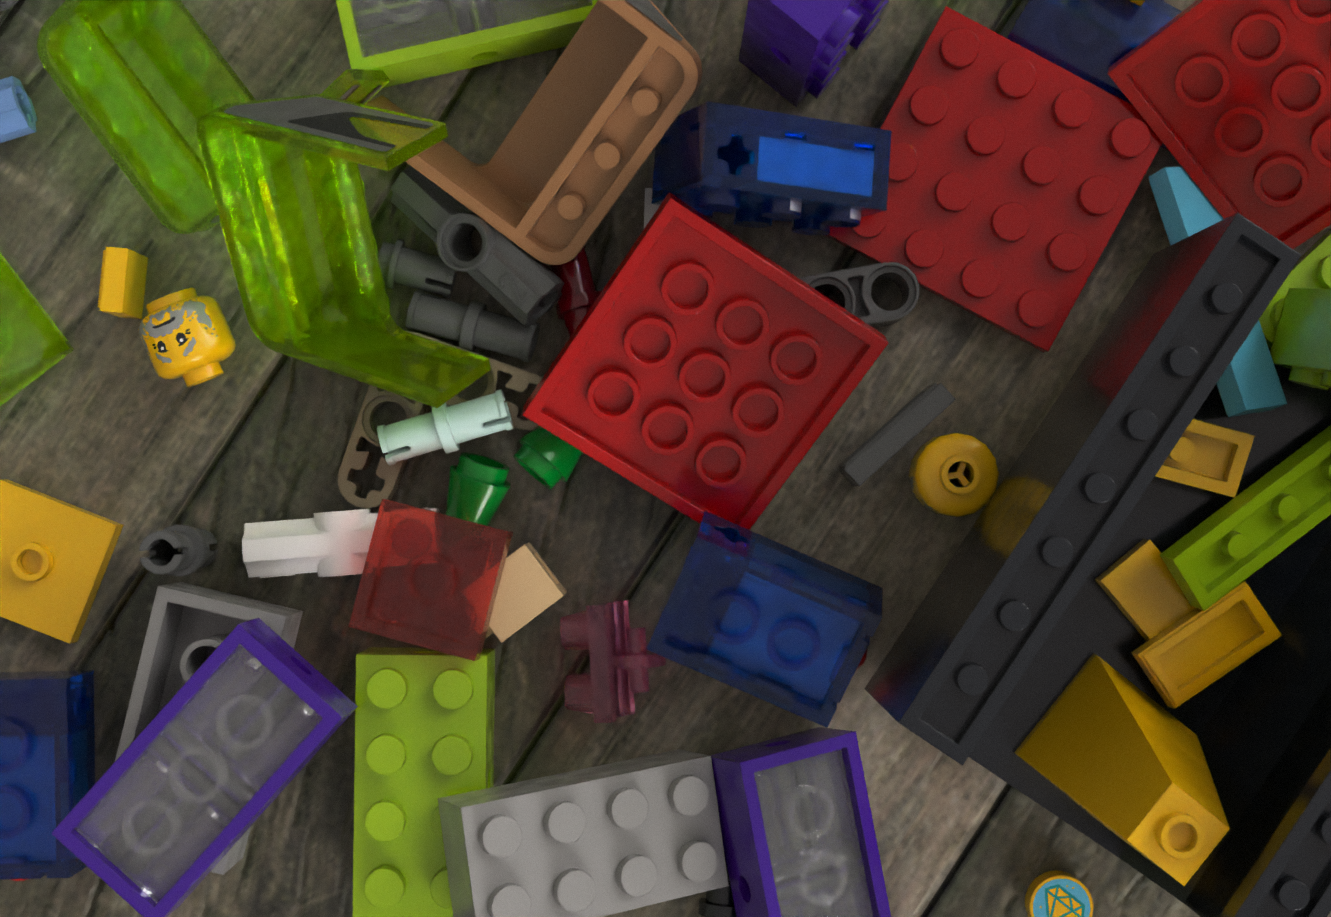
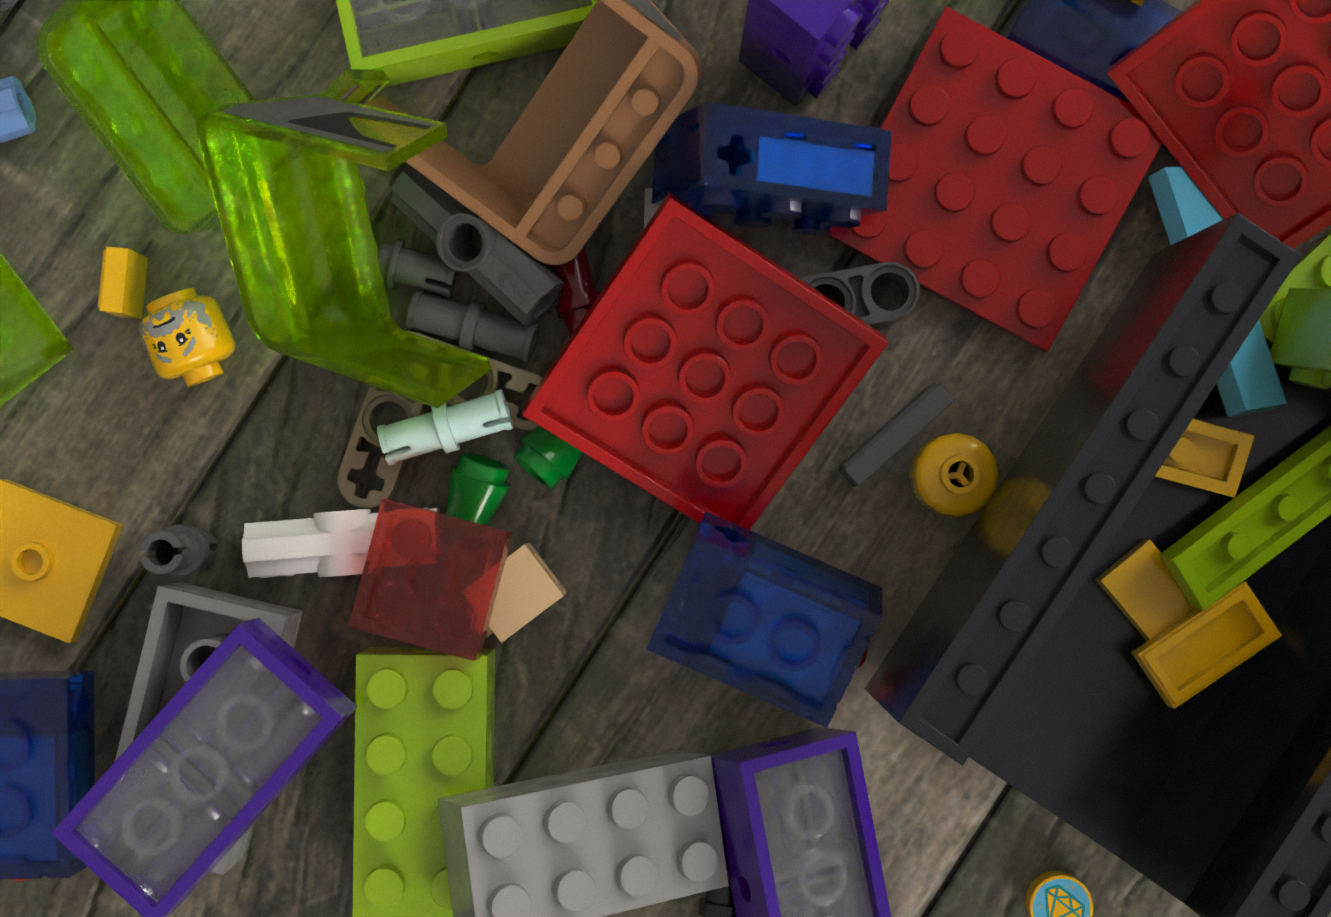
(616, 661): clear pink hips -> none
(1130, 768): yellow slope -> none

